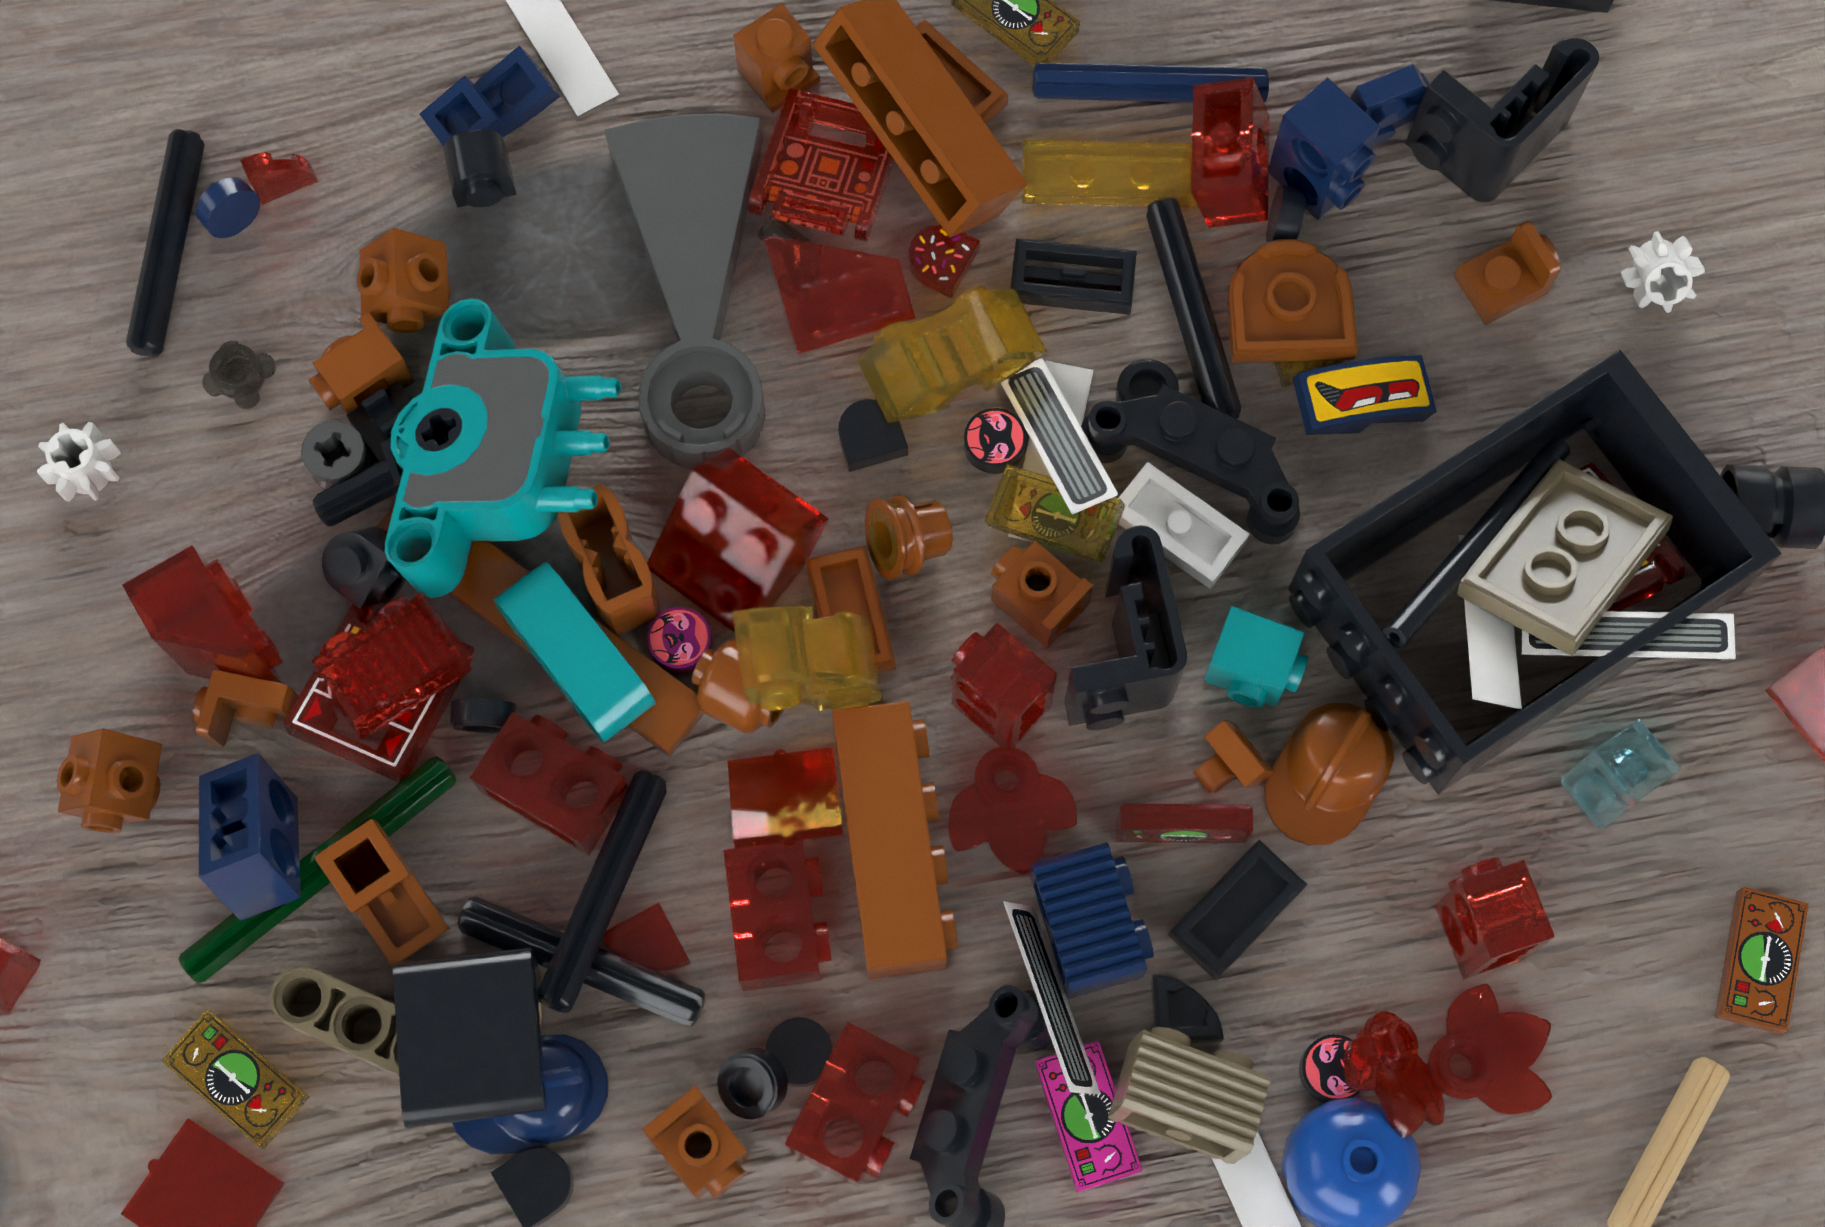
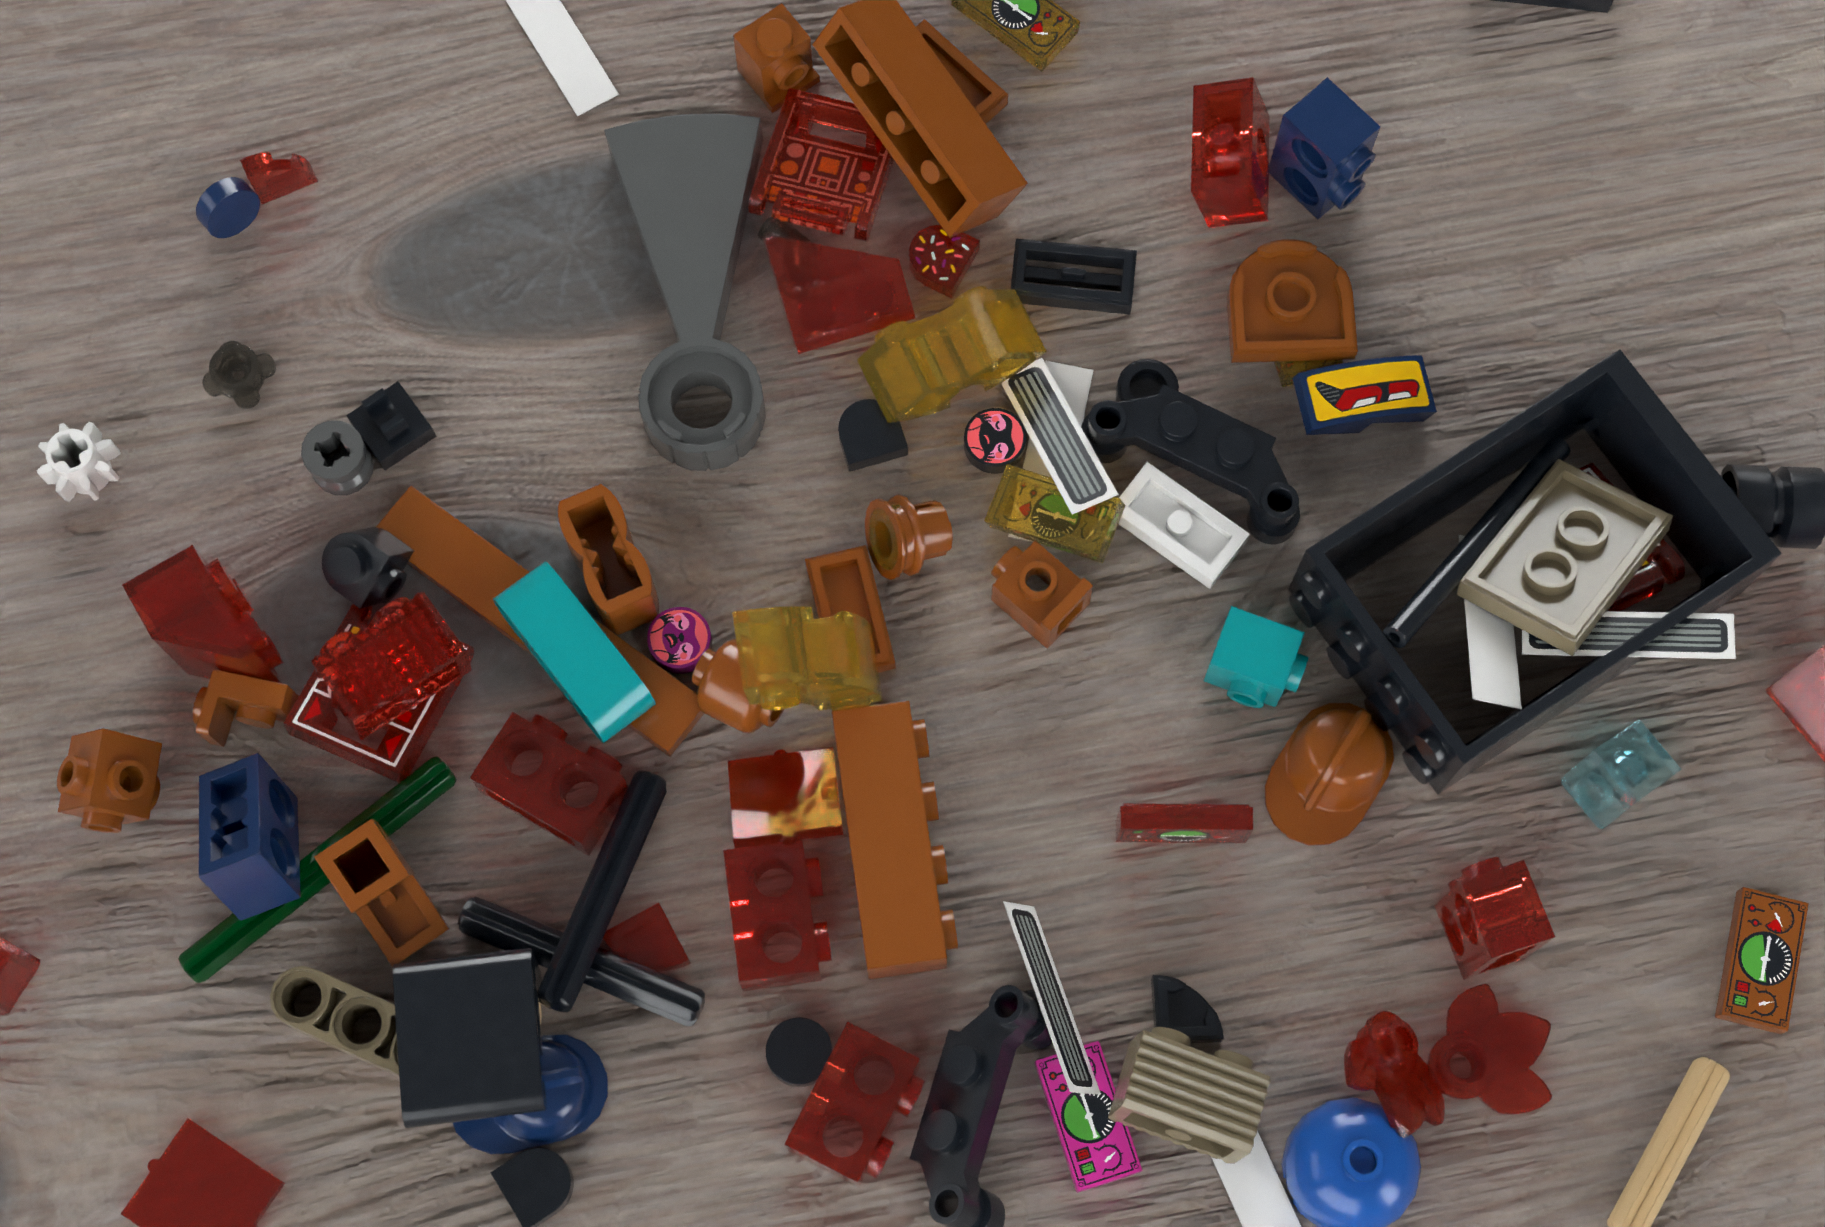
(165, 243): black axle -> none
(235, 1079): tile -> none
(358, 367): dark orange brick -> none
(404, 280): dark orange brick -> none
(475, 451): teal piece -> none
(478, 168): black plate -> none
(480, 714): black tile -> none
(496, 102): dark blue slope -> none
(680, 1122): dark orange brick -> none
(734, 538): clear red slope -> none
(752, 1083): black tile -> none
(1001, 685): clear red brick -> none
(1013, 819): clear red plate -> none
(1090, 920): dark blue brick -> none
(1106, 173): clear yellow tile -> none
(1134, 81): dark blue axle -> none
(1147, 645): black piece -> none
(1192, 307): black axle -> none
(1233, 759): dark orange tile -> none
(1237, 910): black tile -> none
(1286, 213): black tile -> none
(1323, 1069): tile -> none
(1392, 99): dark blue wing -> none
(1488, 146): black piece -> none
(1509, 273): dark orange bracket -> none
(1677, 271): white gear -> none

